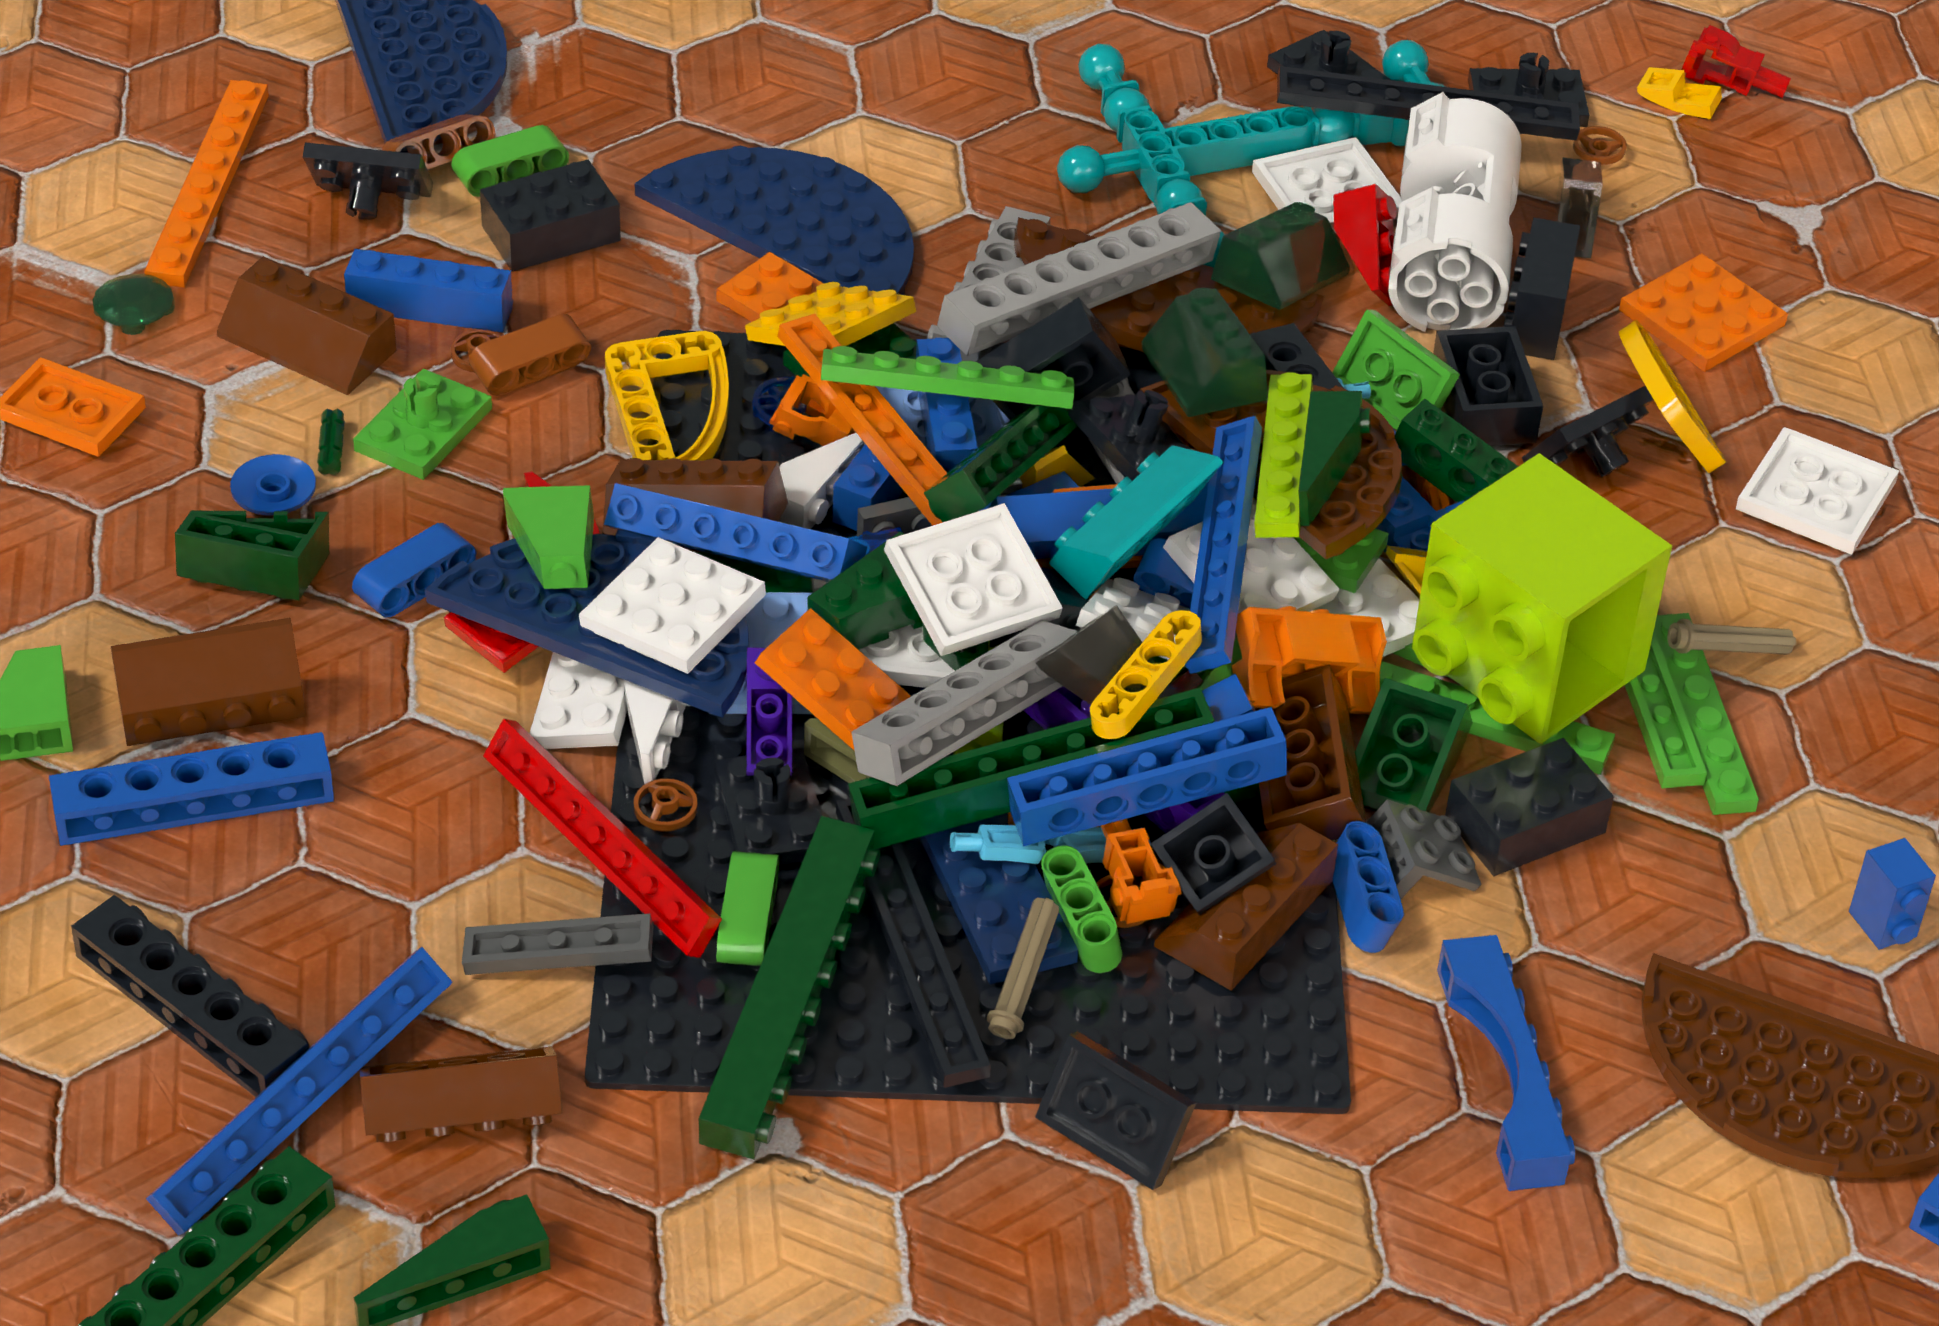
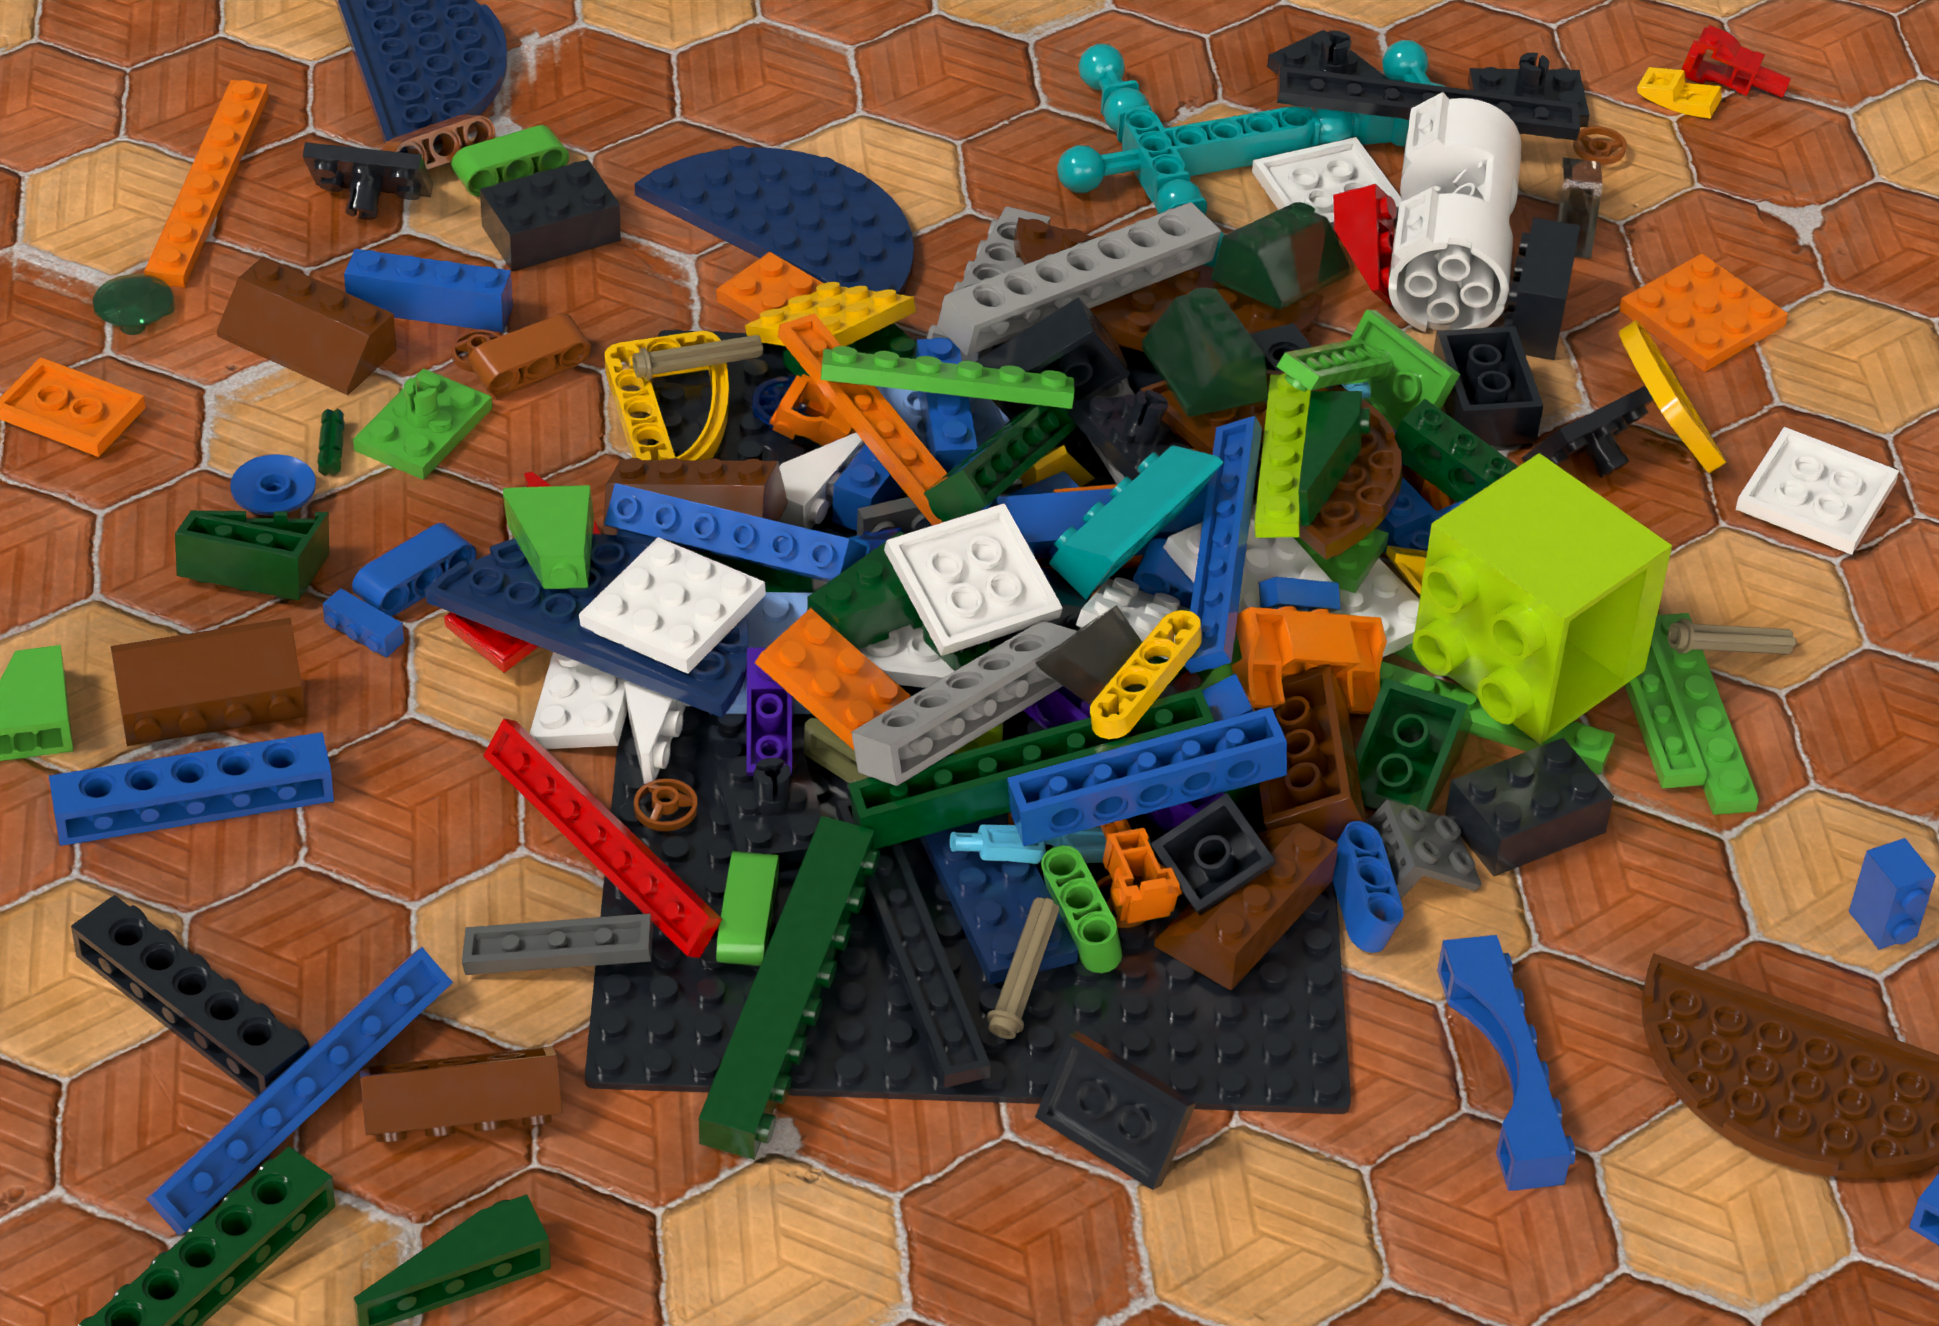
(363, 623): none -> blue piece
(694, 356): none -> dark tan axle
(1299, 593): none -> blue piece
(1332, 364): none -> bright green plate

